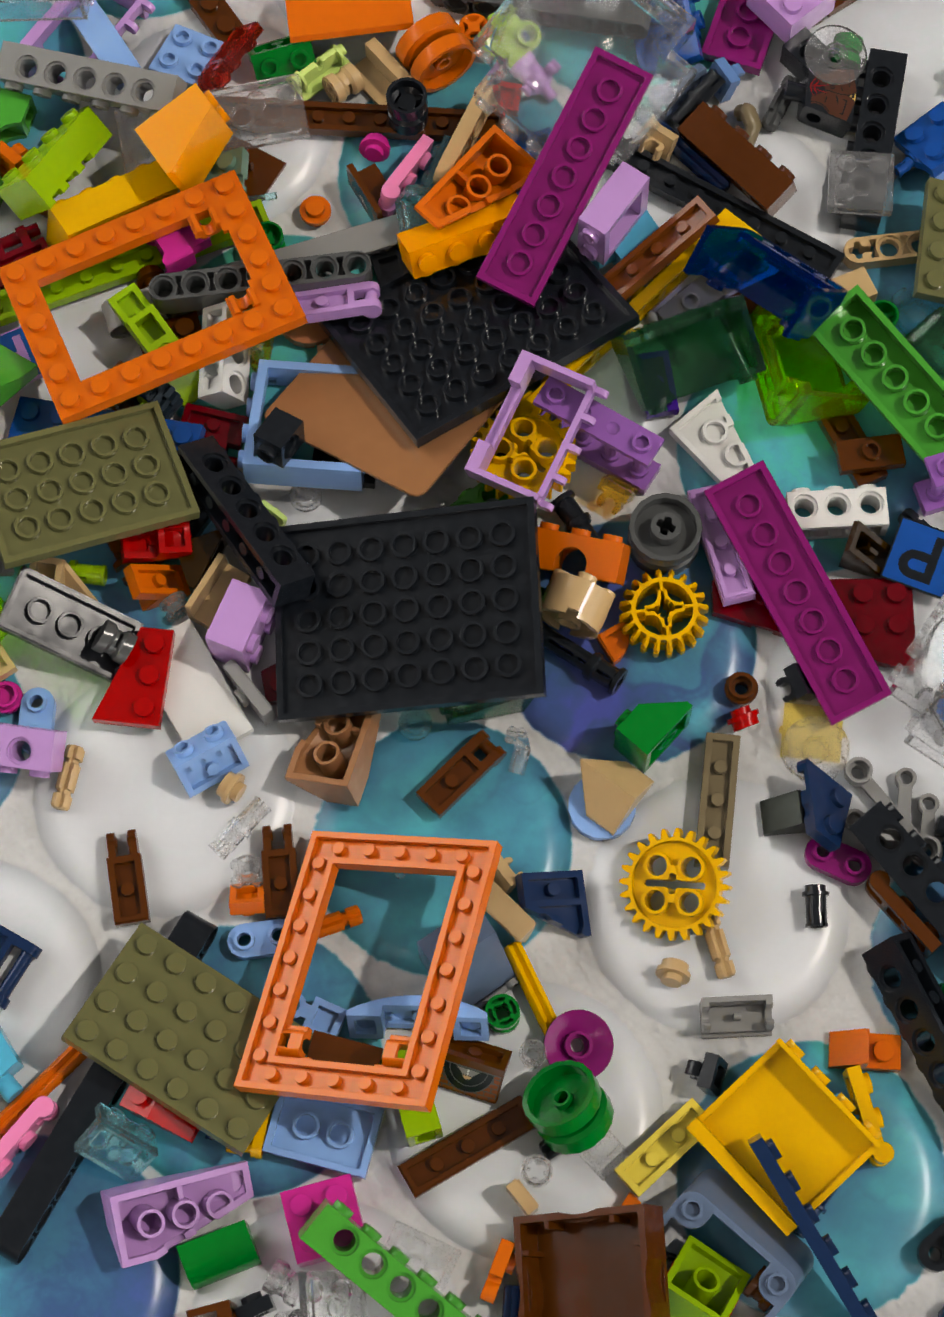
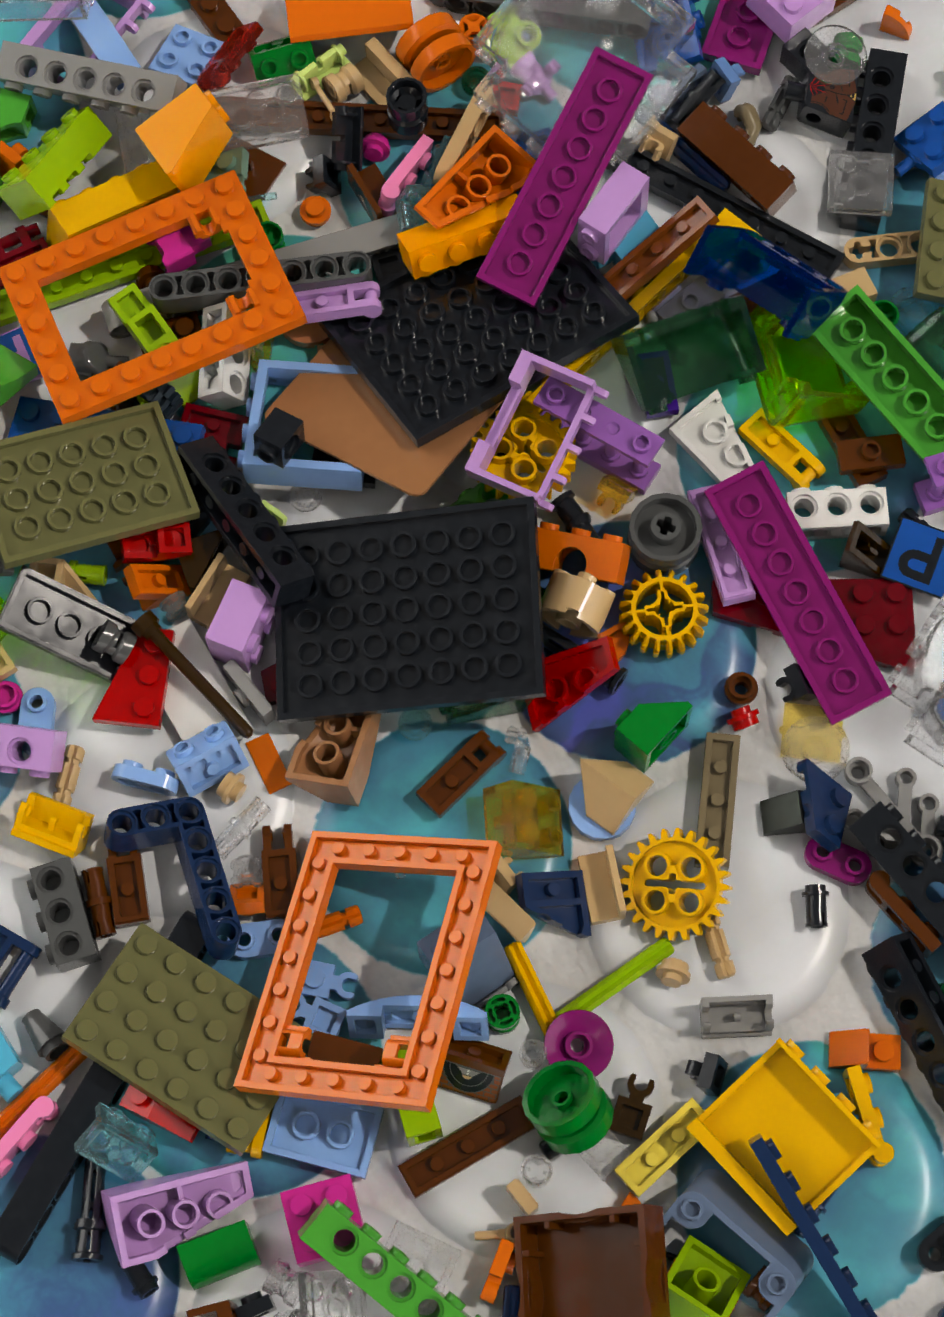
(44, 1035): none -> dark grey cone
(52, 825): none -> yellow hinge
(76, 927): none -> dark grey brick
(90, 1226): none -> black pin
(92, 358): none -> dark grey piece
(98, 902): none -> reddish brown pin
(133, 775): none -> light blue plate
(141, 1280): none -> black pin
(149, 628): none -> dark brown piece
(193, 862): none -> dark blue beam
(268, 763): none -> orange sticker
(315, 85): none -> tan hinge
(322, 980): none -> light blue plate
(324, 177): none -> black tile
(349, 124): none -> black hinge
(472, 78): none -> clear green plate
(495, 1234): none -> tan hand
(524, 819): none -> clear yellow slope
(572, 677): none -> red wing
(602, 886): none -> tan panel
(621, 977): none -> lime axle
(631, 1113): none -> dark brown plate
(781, 450): none -> yellow plate
(894, 24): none -> orange tile

